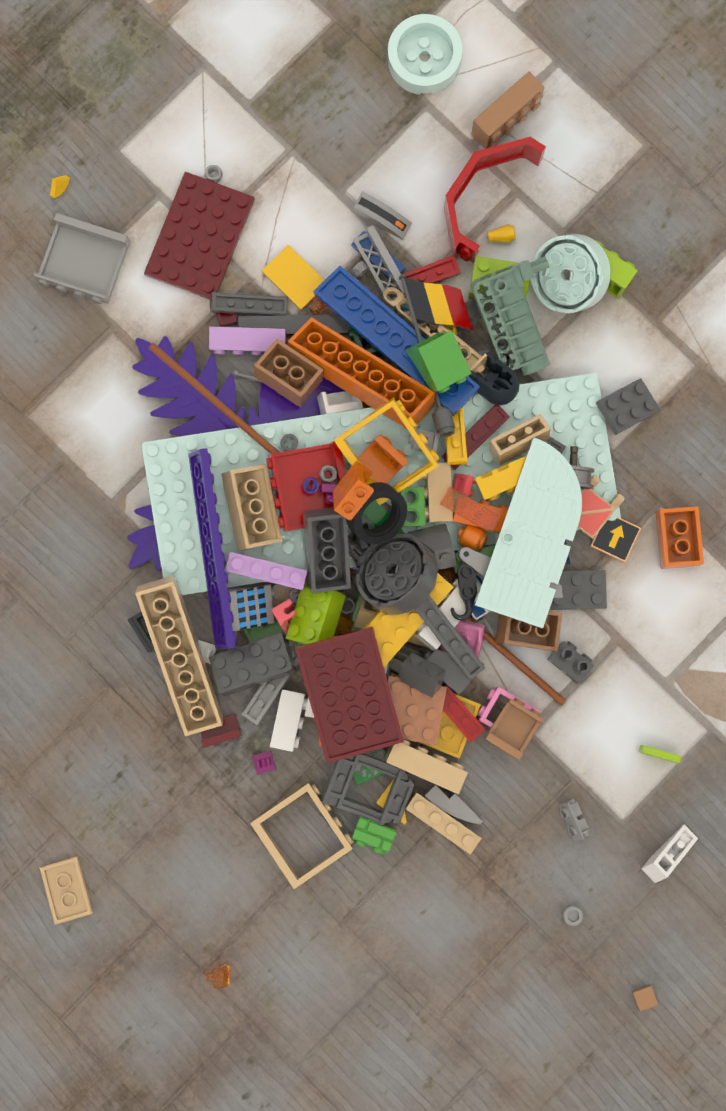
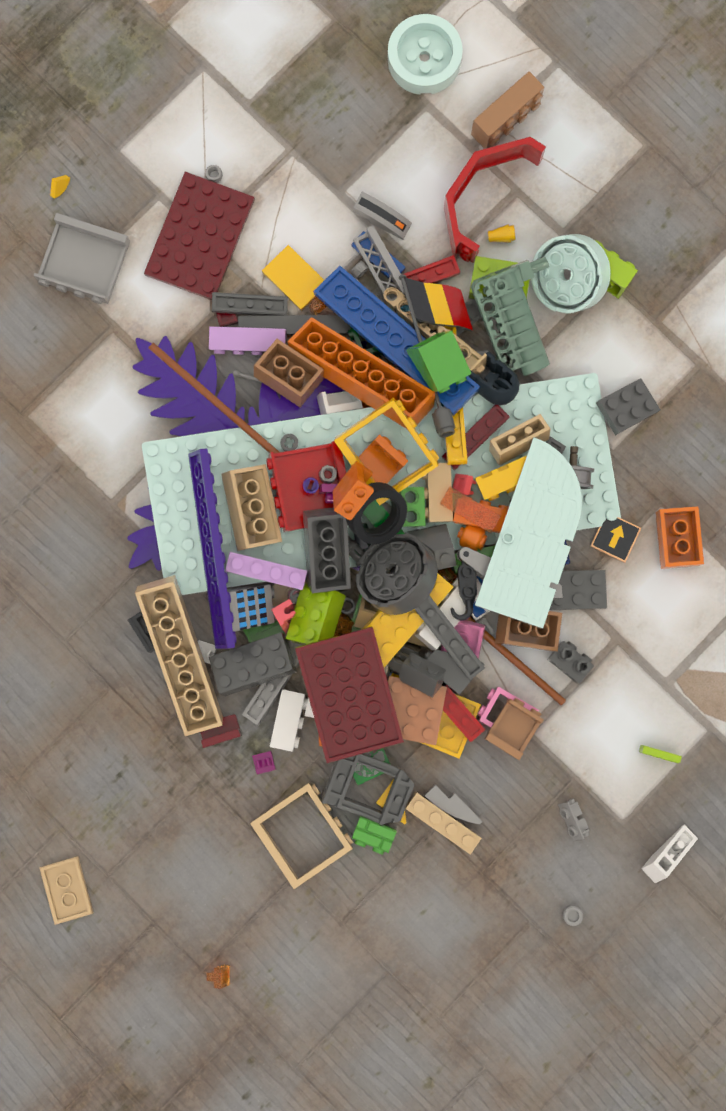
(427, 767): tan brick -> none
(432, 438): light grey brick -> none
(596, 509): coral flag -> none
(645, 998): medium nougat tile -> none

